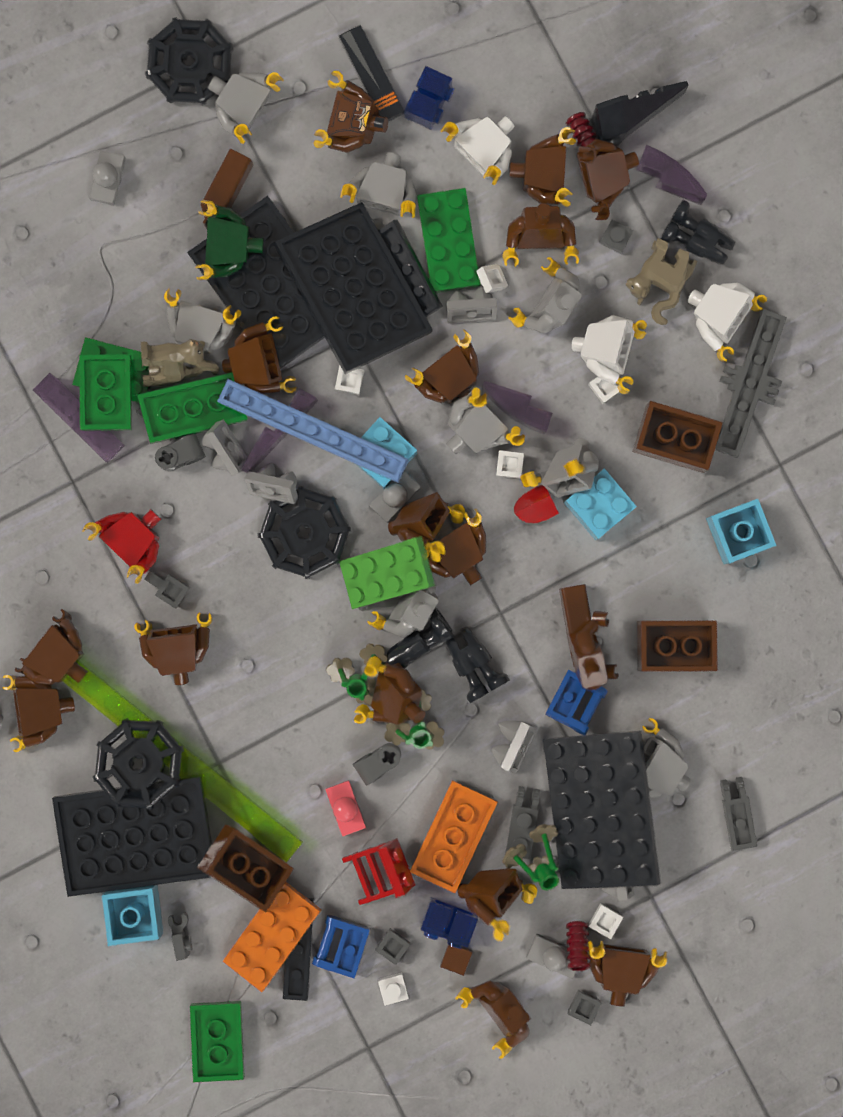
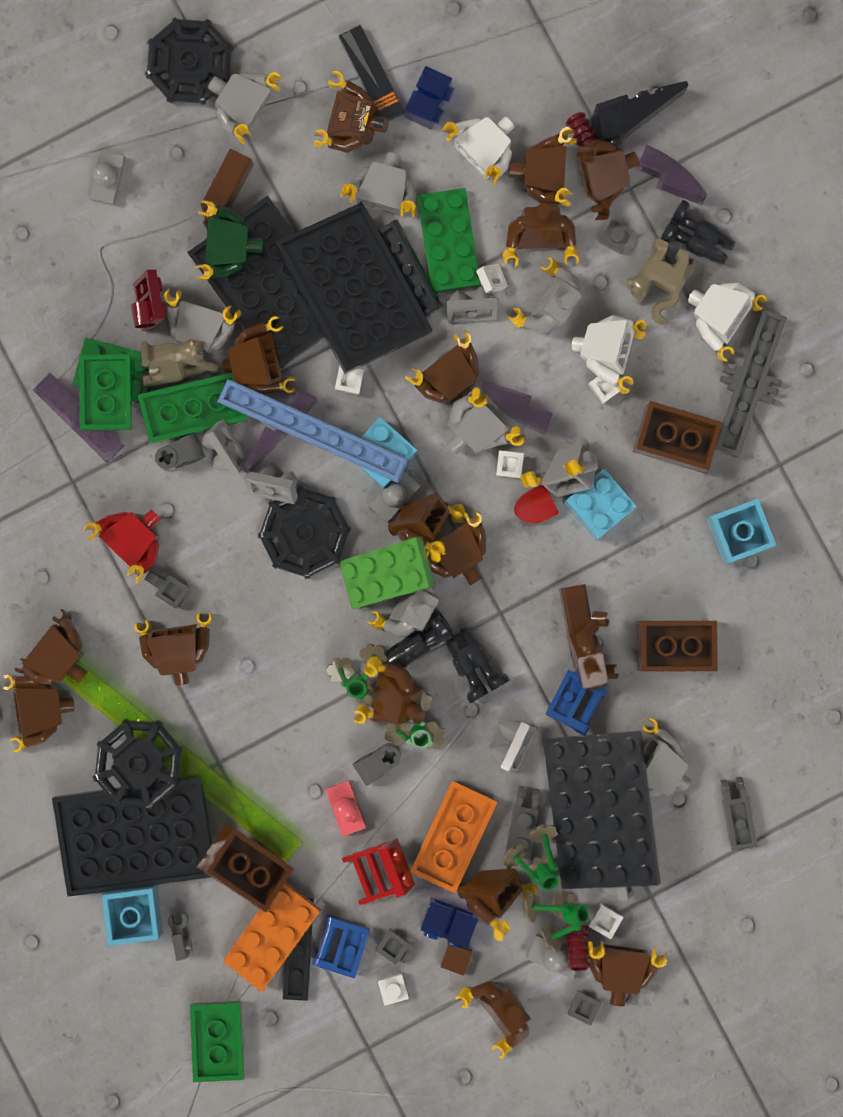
(148, 308): none -> dark red plate
(565, 907): none -> plant

